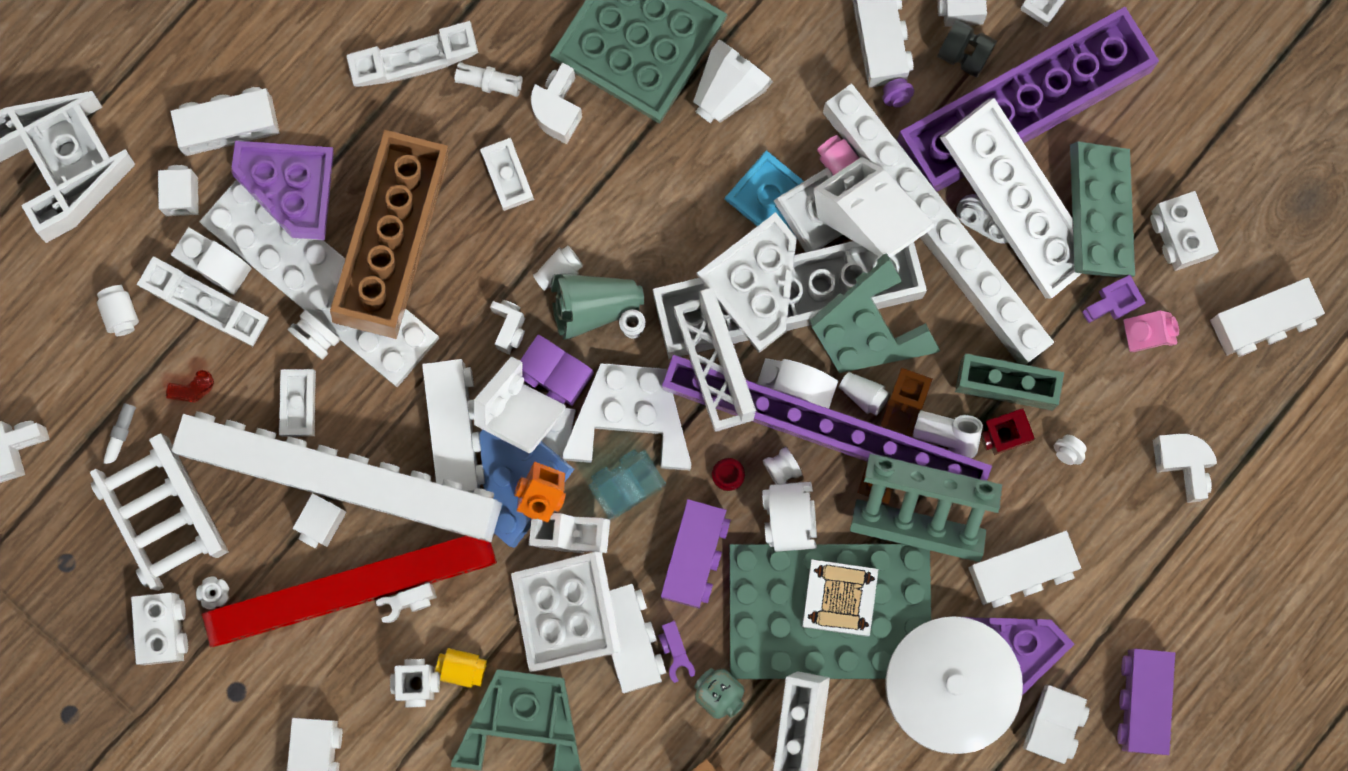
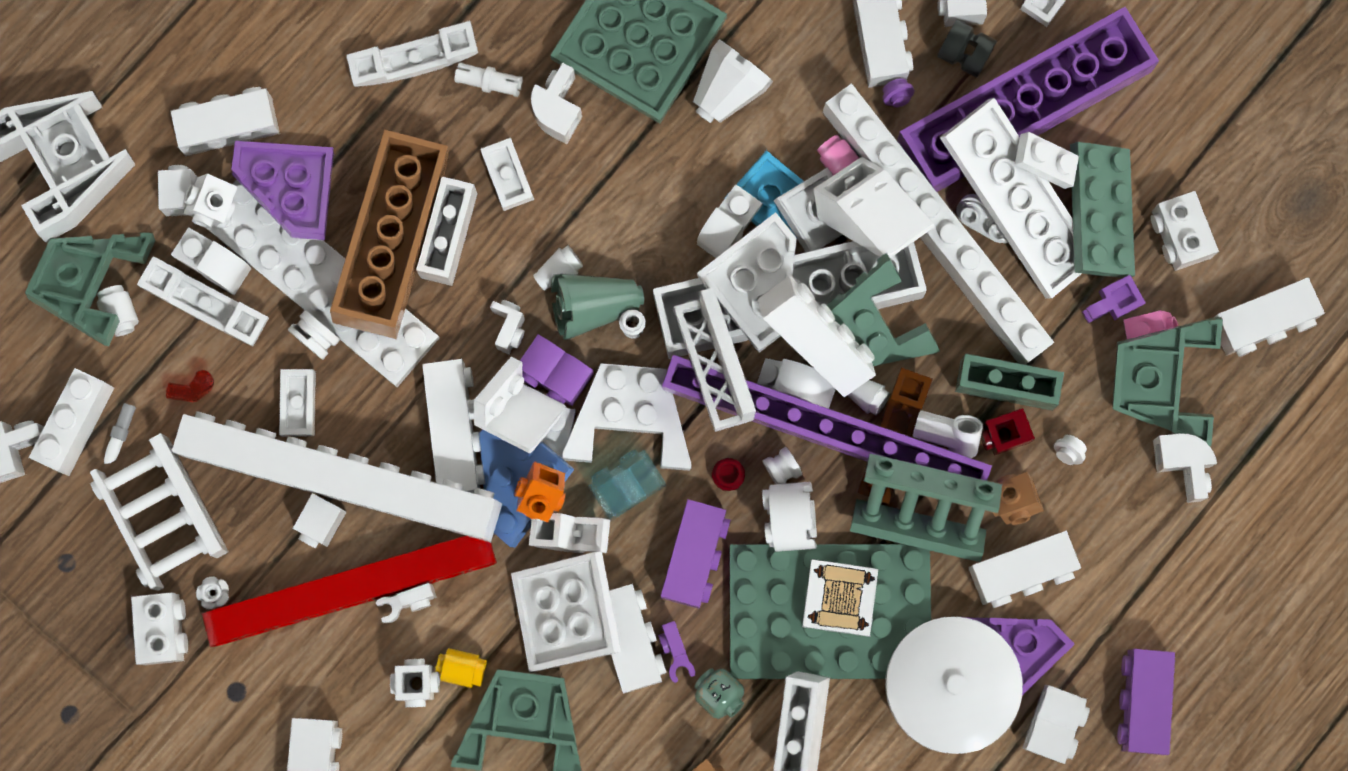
(71, 422): none -> white brick
(72, 274): none -> sand green wing
(210, 201): none -> white brick
(447, 231): none -> white brick
(728, 222): none -> white brick
(817, 335): none -> white brick
(1018, 499): none -> medium nougat brick
(1046, 160): none -> white plate
(1151, 376): none -> sand green wing

